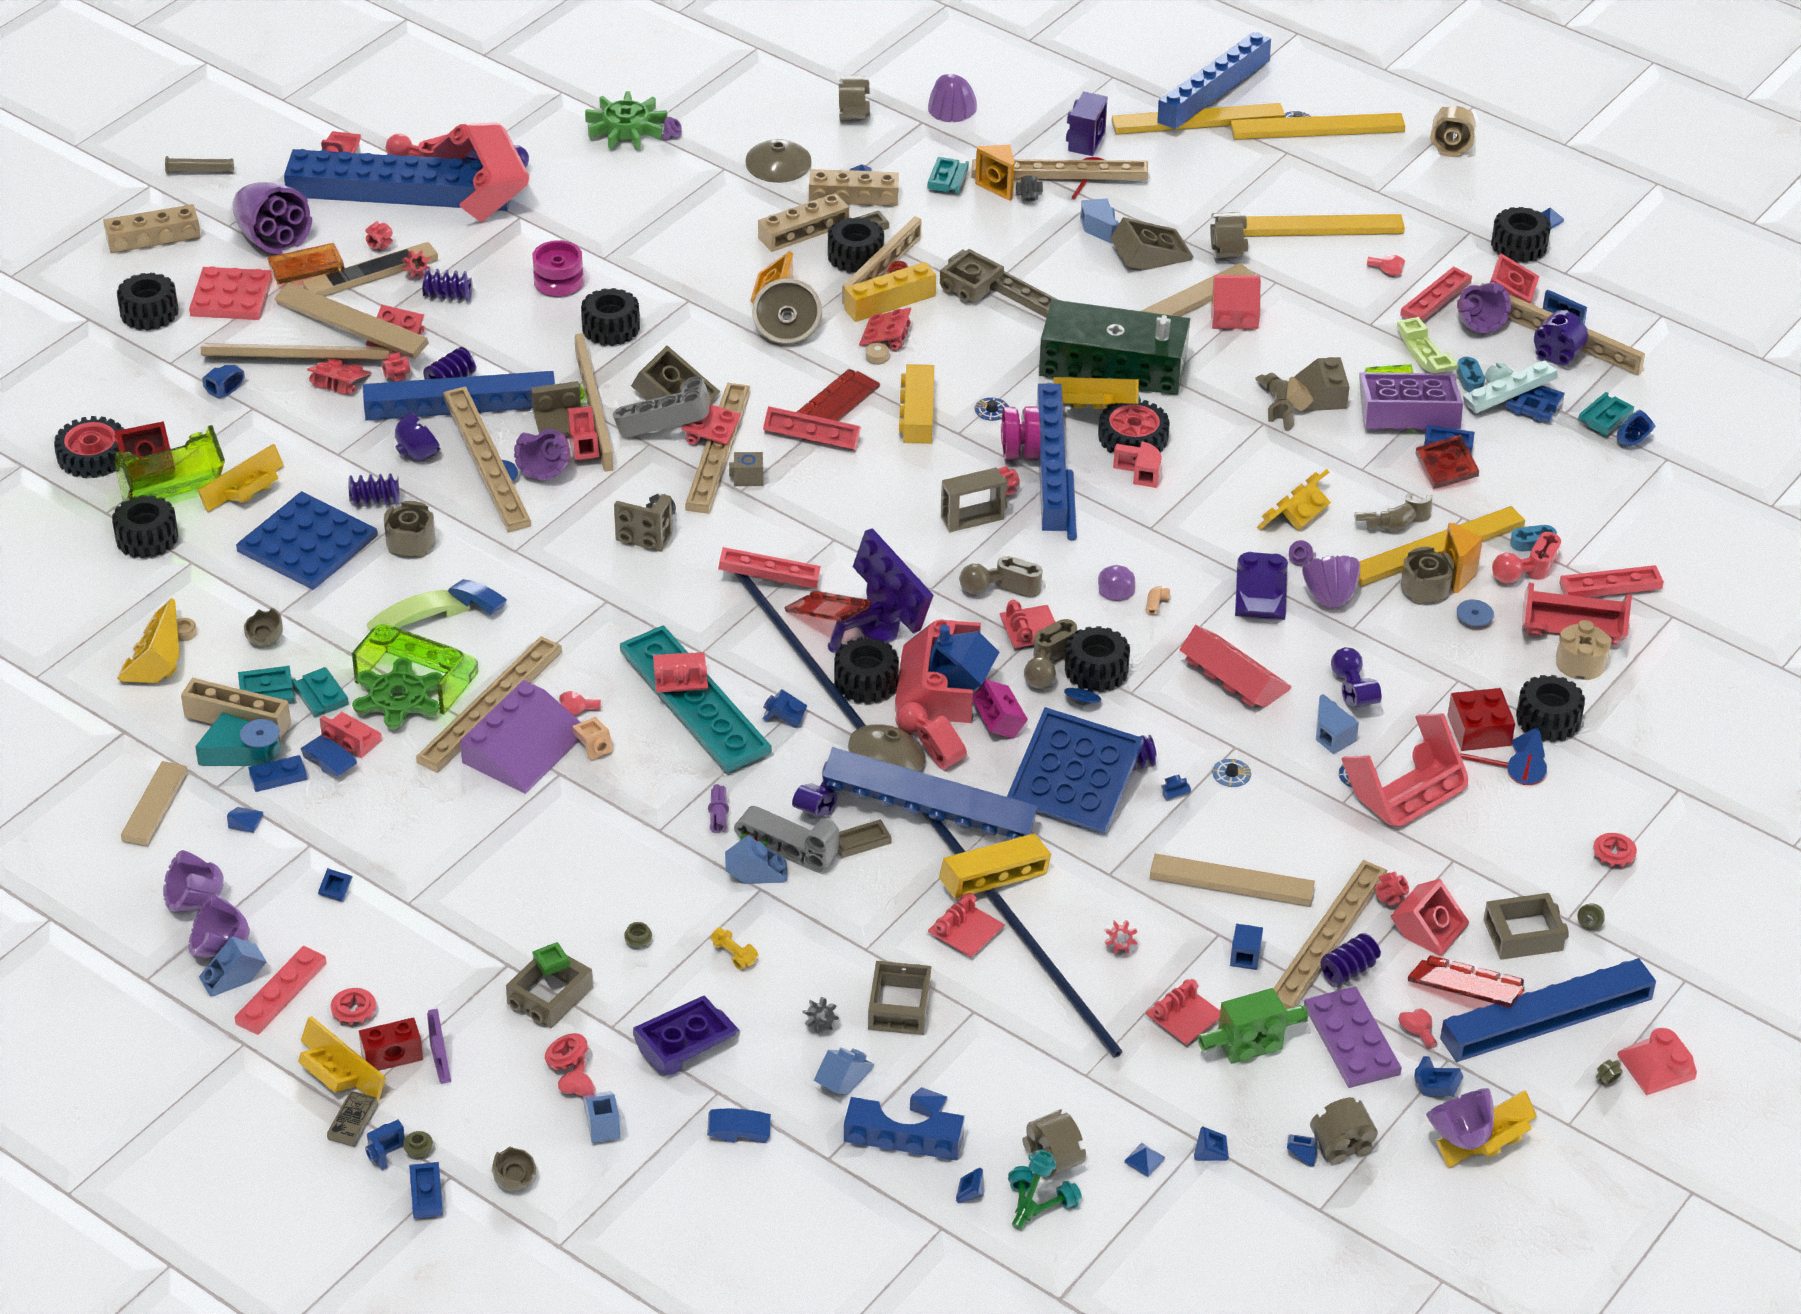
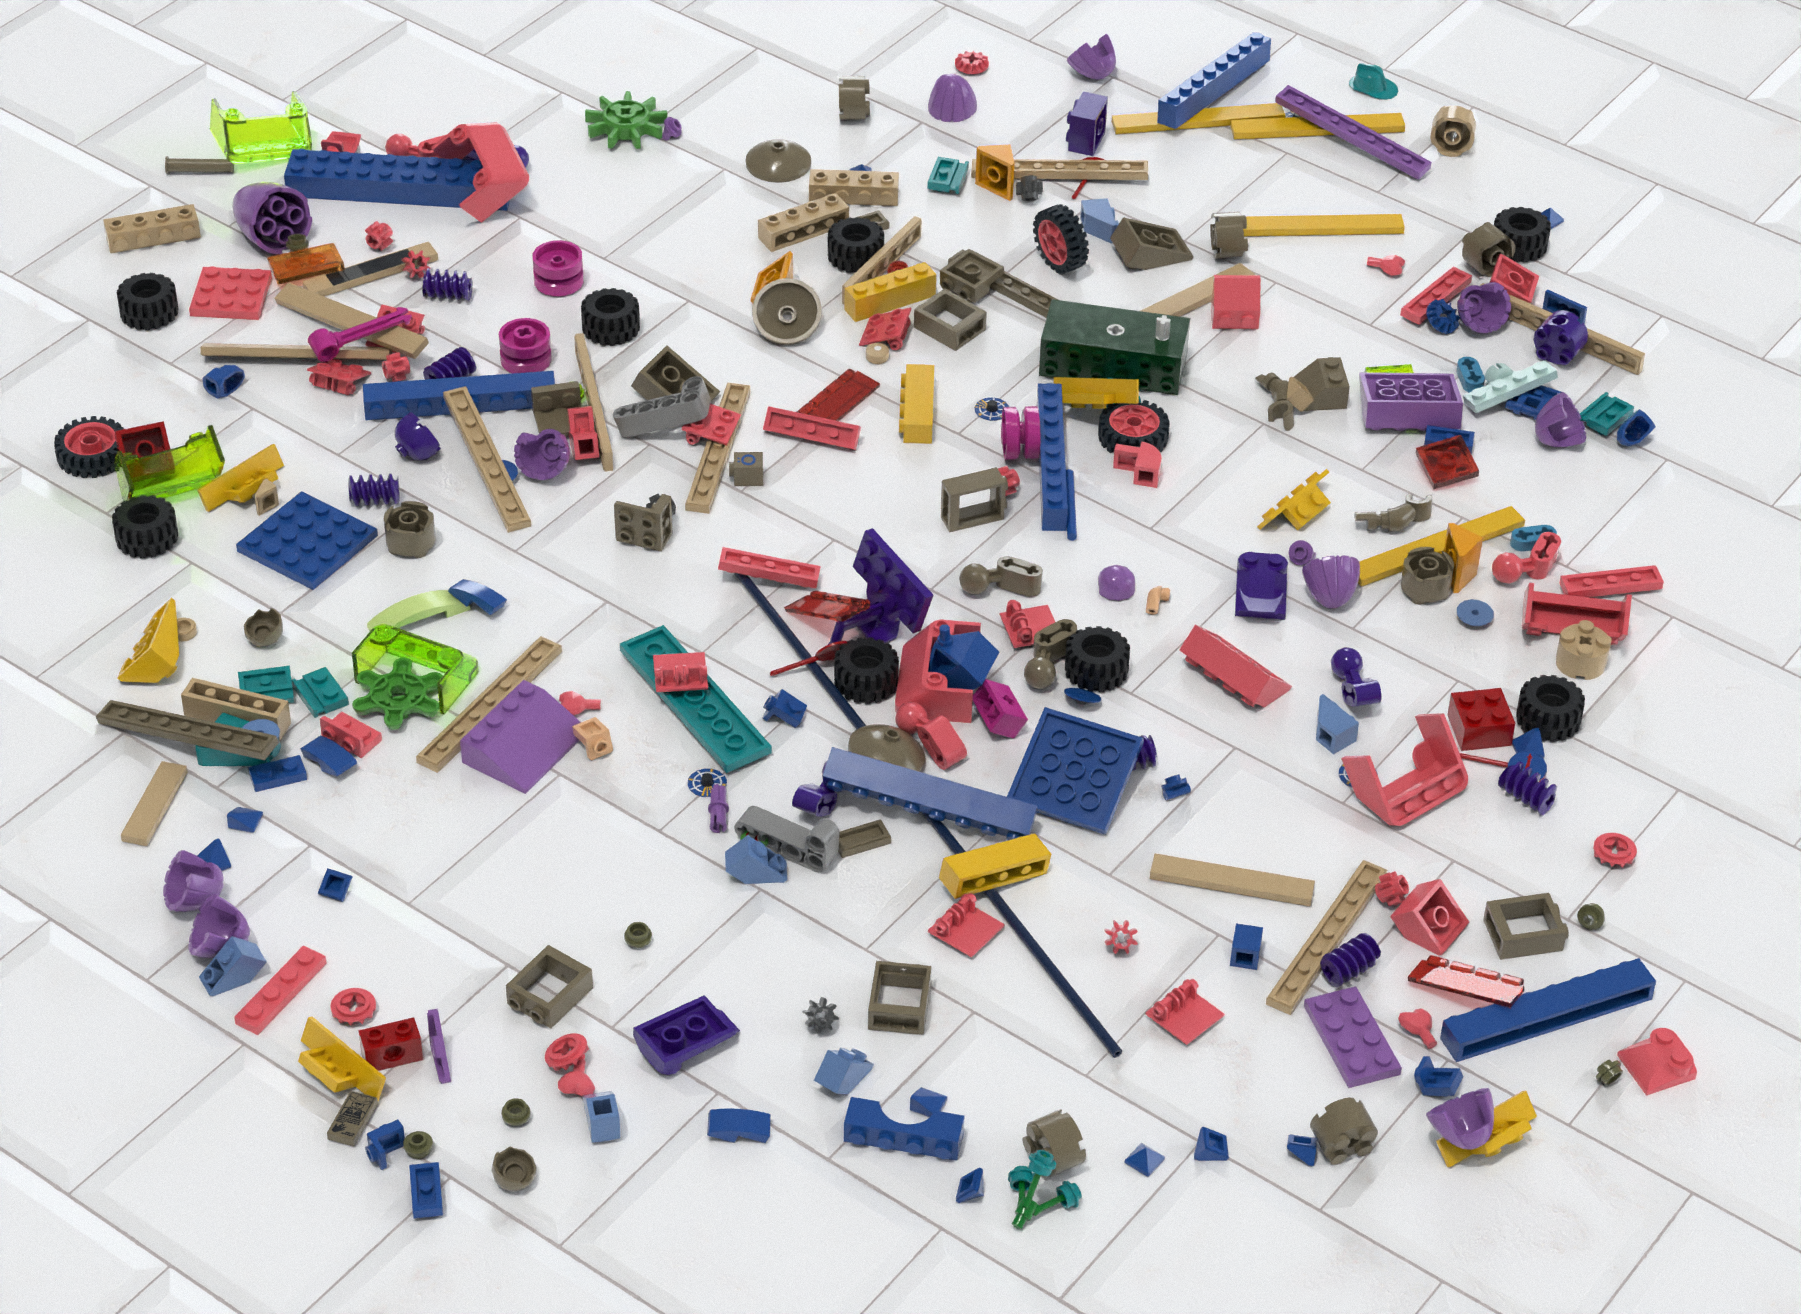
(187, 729): none -> dark tan tile
(215, 854): none -> blue slope
(263, 136): none -> clear neon green windscreen
(266, 497): none -> tan slope
(297, 242): none -> olive plate
(327, 344): none -> dark pink piece
(515, 1112): none -> olive plate
(525, 346): none -> dark pink wheel
(551, 959): bright green tile -> none
(703, 781): none -> piece
(742, 957): yellow bar -> none
(824, 654): none -> red piece
(955, 336): none -> dark tan window
(979, 62): none -> coral gear
(1060, 238): none -> black wheel
(1094, 61): none -> medium lavender hair
(1231, 772): piece -> none
(1252, 1026): bright green brick -> none
(1353, 132): none -> medium lavender plate
(1371, 81): none -> teal piece
(1421, 347): yellowish green slope -> none
(1442, 324): none -> blue gear
(1484, 246): none -> dark tan brick
(1528, 788): none -> dark purple piece
(1560, 423): none -> medium lavender hair

